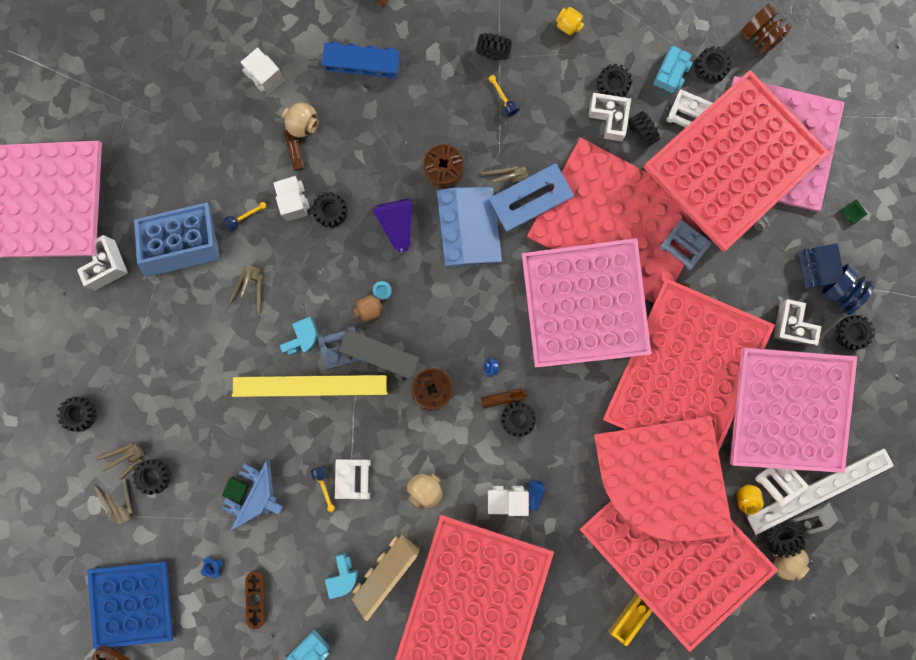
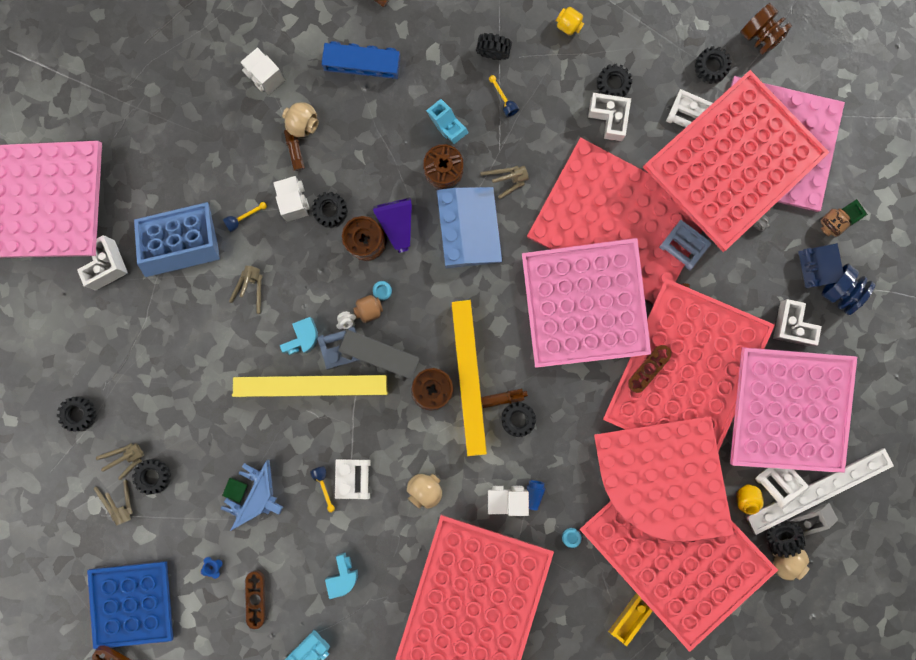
(345, 320): none -> white plate
(354, 234): none -> reddish brown wheel
(384, 576): tan slope -> none
(446, 122): none -> medium azure brick
(469, 378): none -> yellow tile
(490, 367): blue plate -> none
(537, 207): medium blue piece -> none
(571, 537): none -> medium azure tile
(644, 129): black tyre -> none
(655, 354): none -> reddish brown beam
(672, 69): medium azure brick -> none
(835, 222): none -> medium nougat head
(865, 327): black tyre -> none

